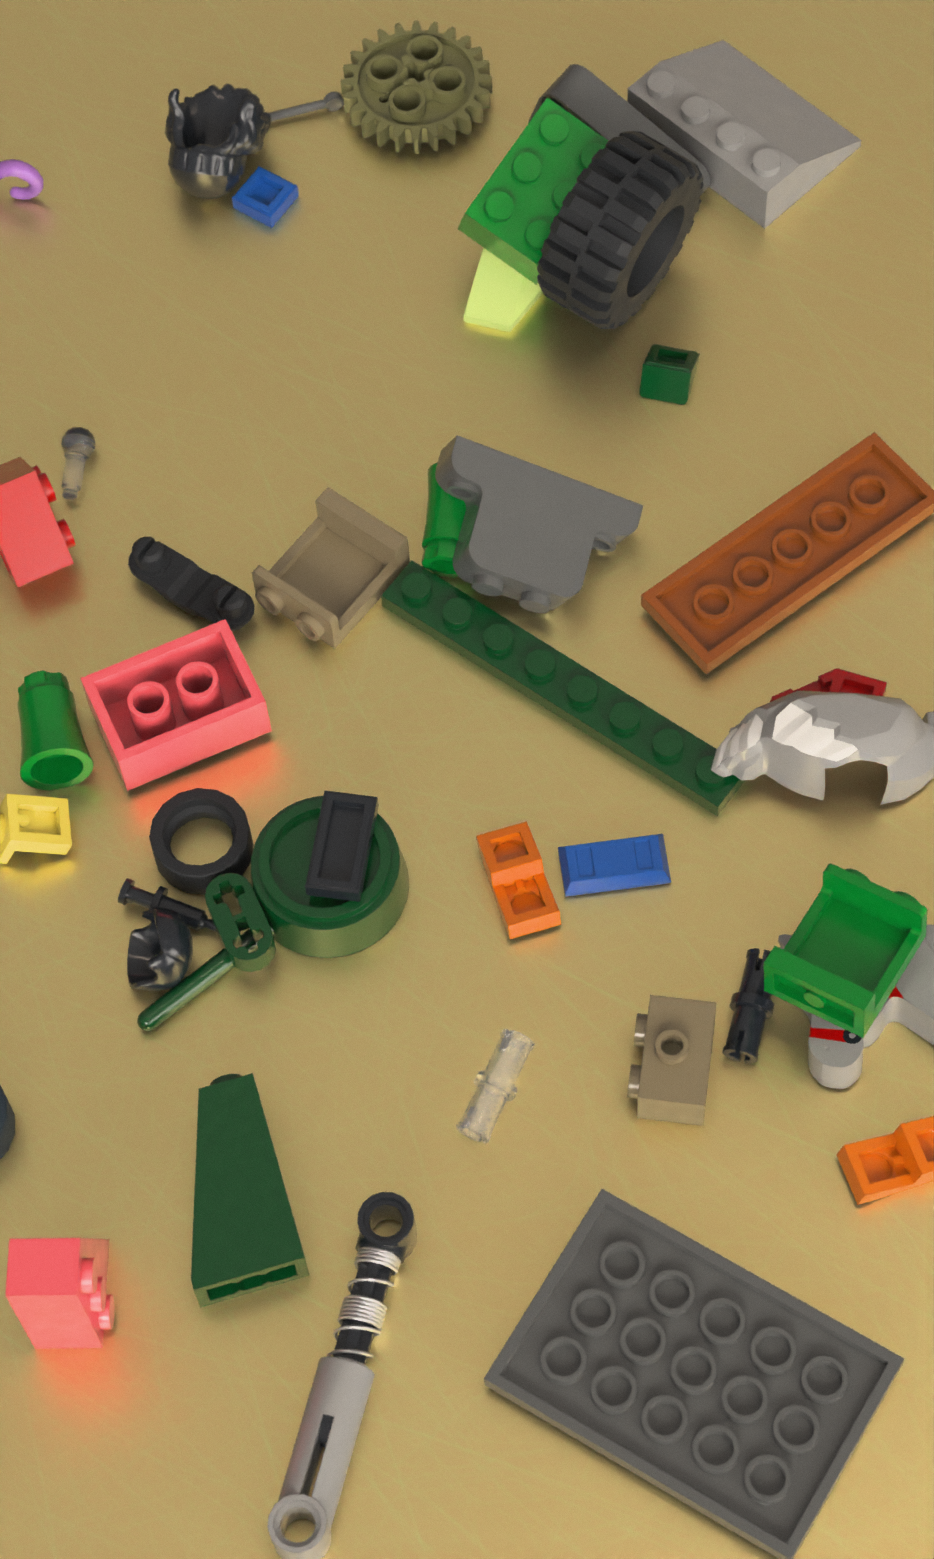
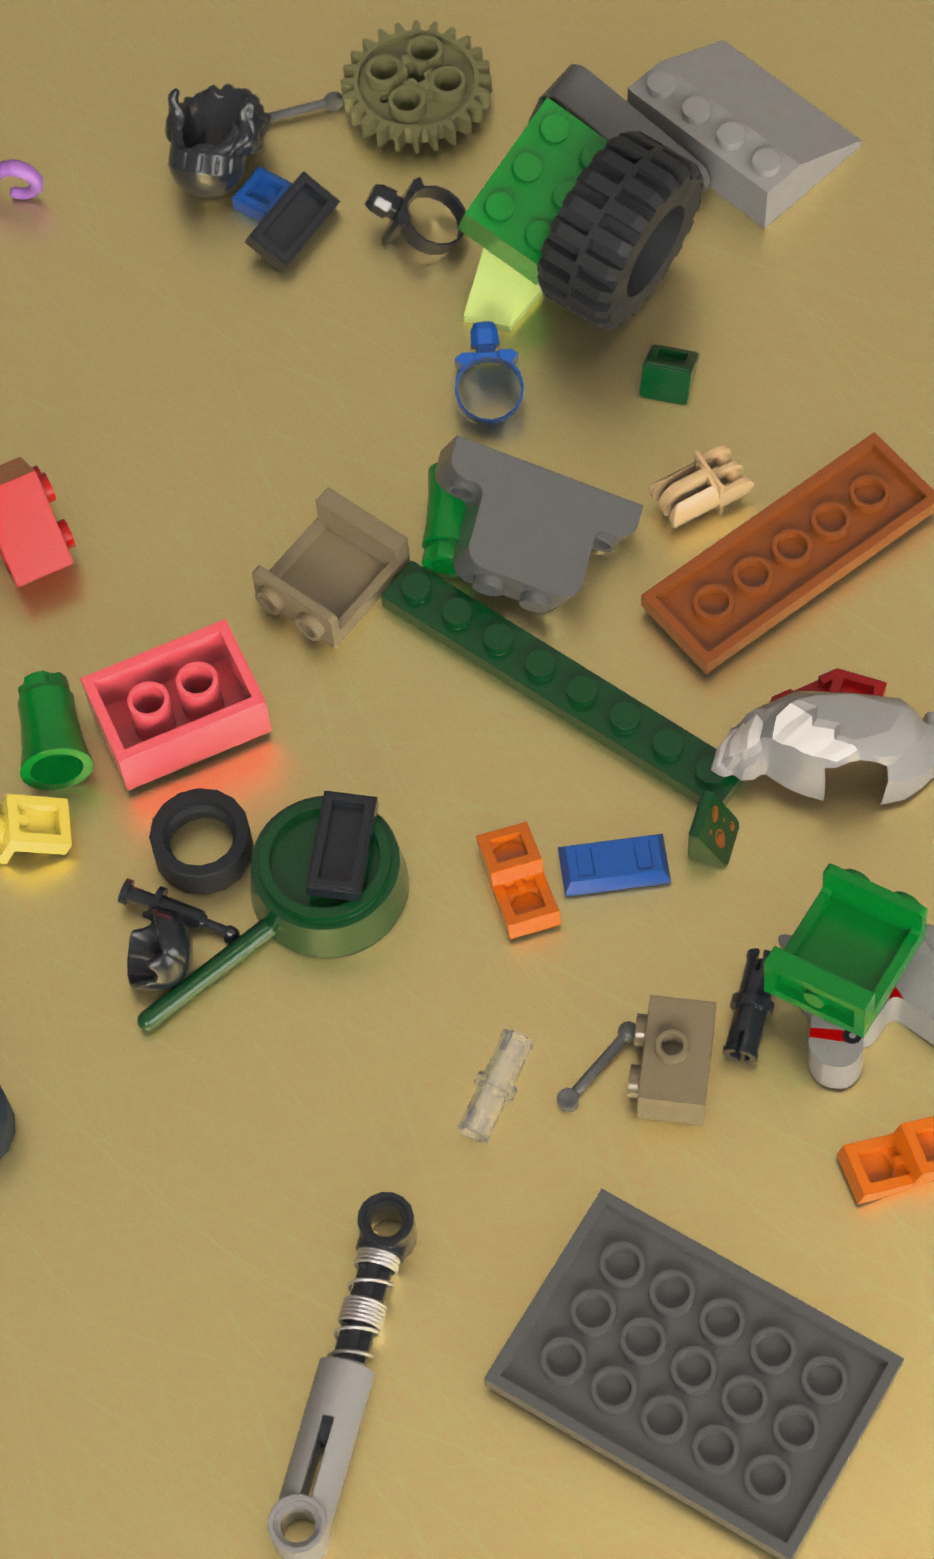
(60, 1290): coral wedge -> none
(77, 447): clear piece -> none
(189, 585): black piece -> none
(230, 926): dark green beam -> none
(241, 1207): dark green slope -> none
(292, 221): none -> black tile
(386, 203): none -> black piece
(484, 340): none -> blue piece
(569, 1097): none -> dark grey hinge
(699, 488): none -> tan arm
(712, 831): none -> dark green slope

